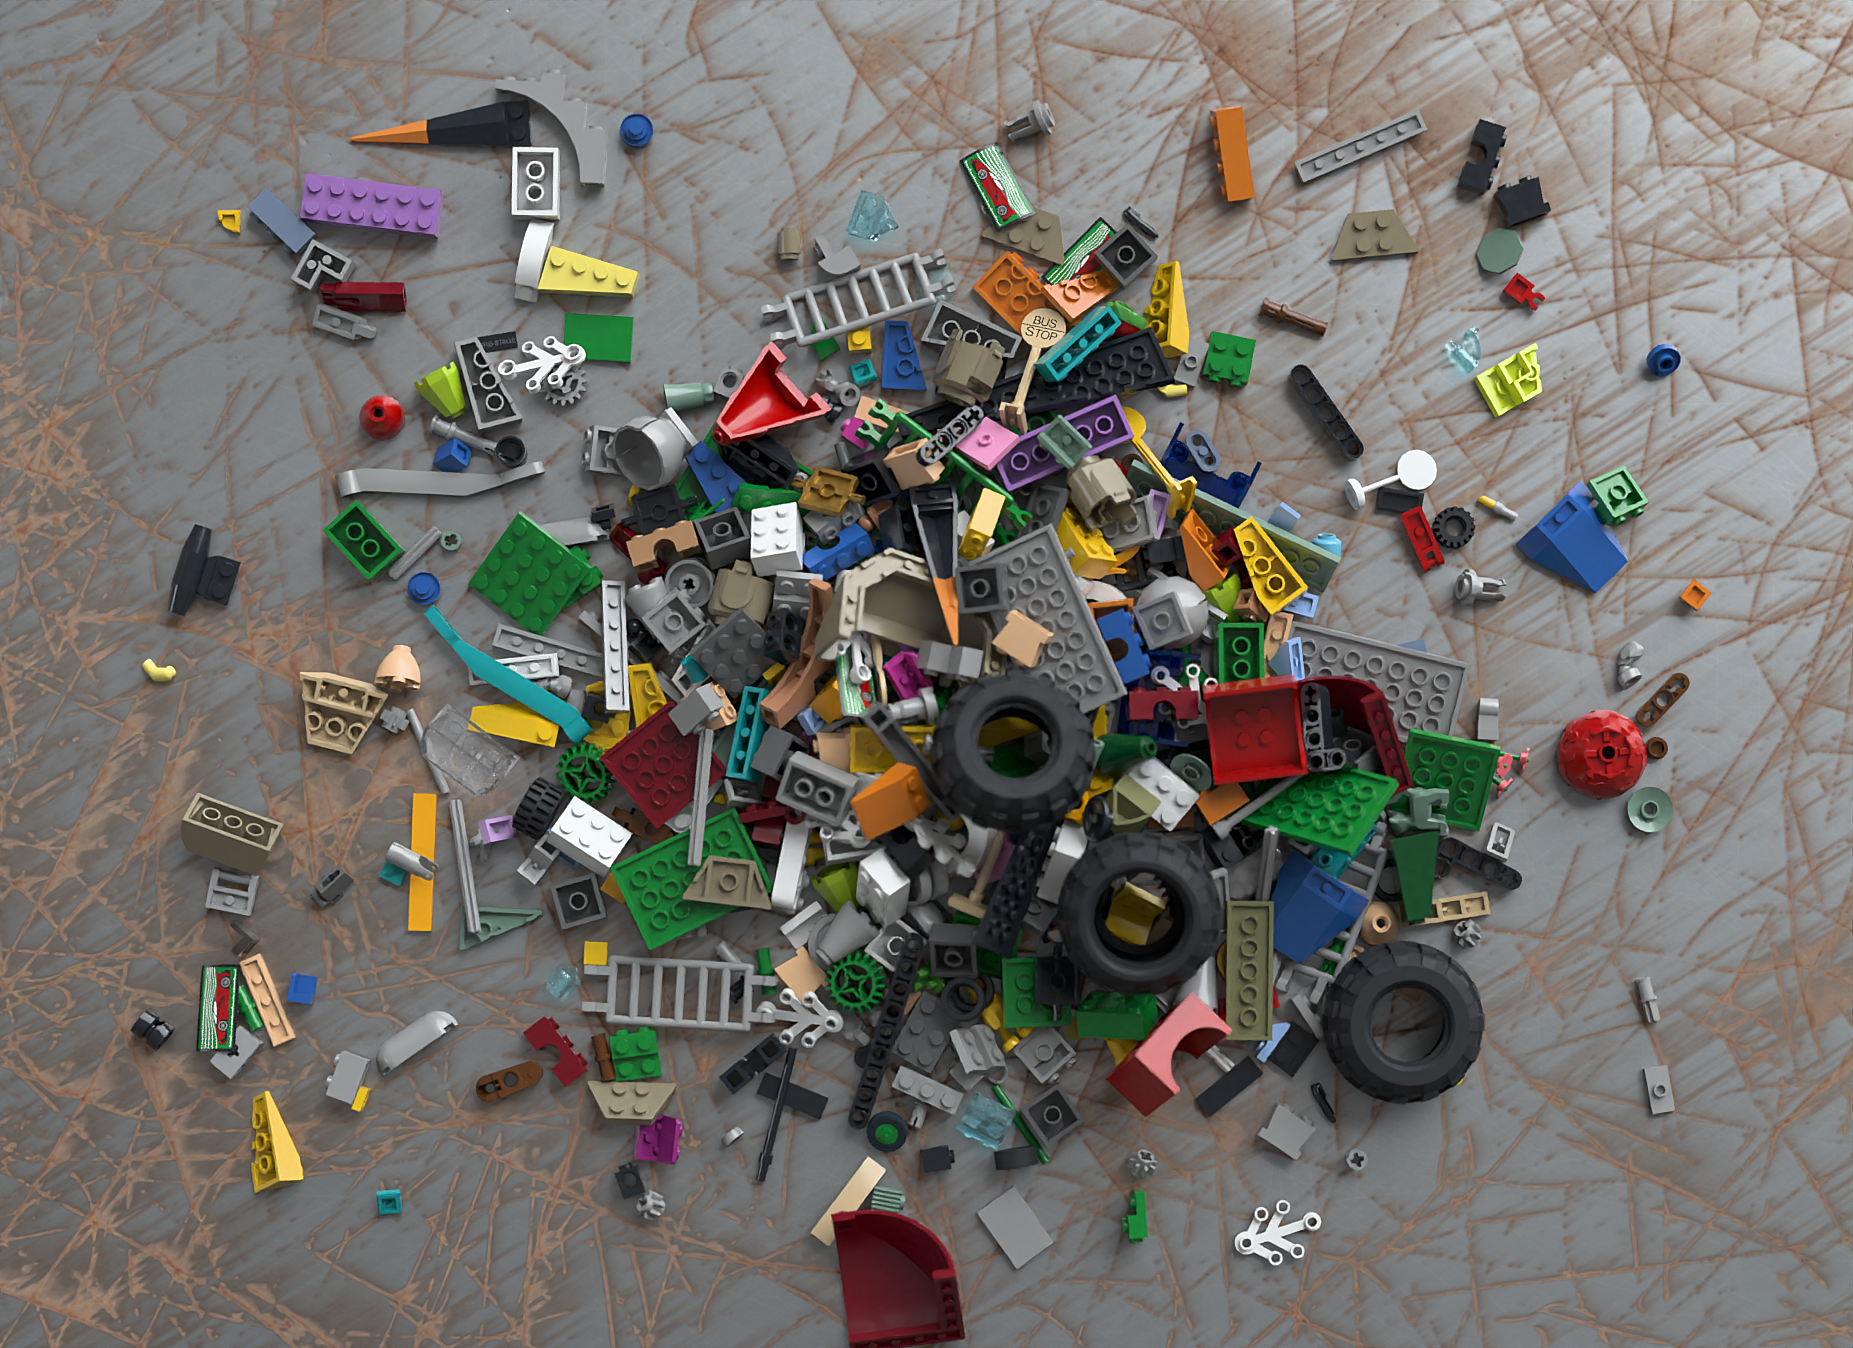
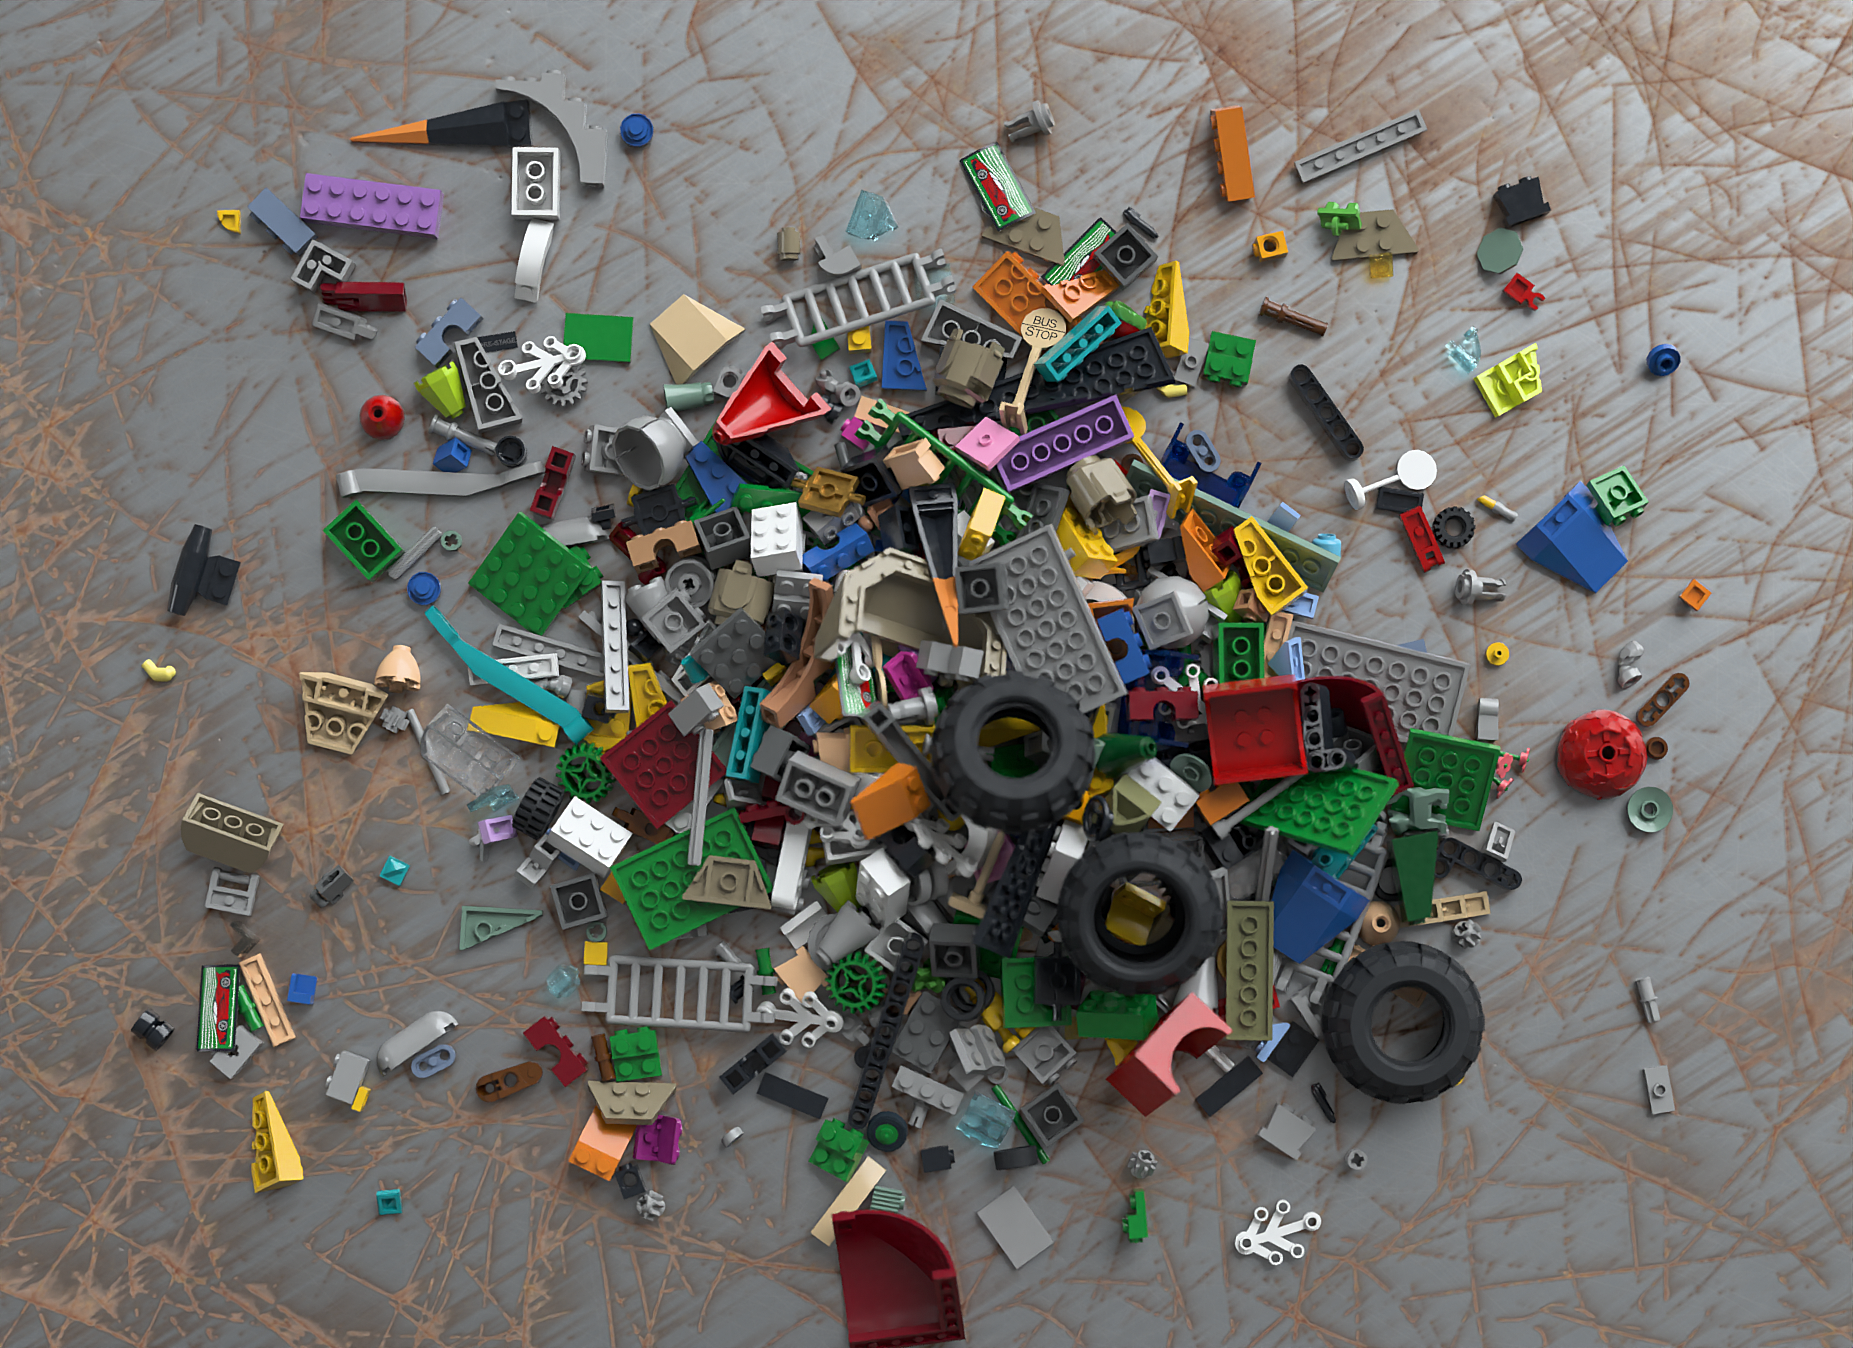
(411, 861): light grey piece -> none
(424, 844): light orange tile -> none
(433, 1060): none -> sand blue plate
(459, 316): none -> sand blue arch
(464, 865): light grey axle -> none
(495, 797): none -> clear light blue slope
(554, 482): none -> dark red arch
(578, 274): light yellow wedge -> none
(600, 937): none -> sand green bush
(602, 1145): none -> orange slope
(691, 336): none -> tan wedge
(766, 1156): black bar -> none
(838, 1149): none -> green plate
(949, 435): beam -> none
(1022, 639): light nougat hips -> none
(1064, 442): sand green bracket -> none
(1279, 242): none -> light orange brick
(1340, 219): none -> bright green hips
(1381, 265): none -> clear yellow plate
(1489, 139): black arch -> none
(1491, 654): none -> yellow tile

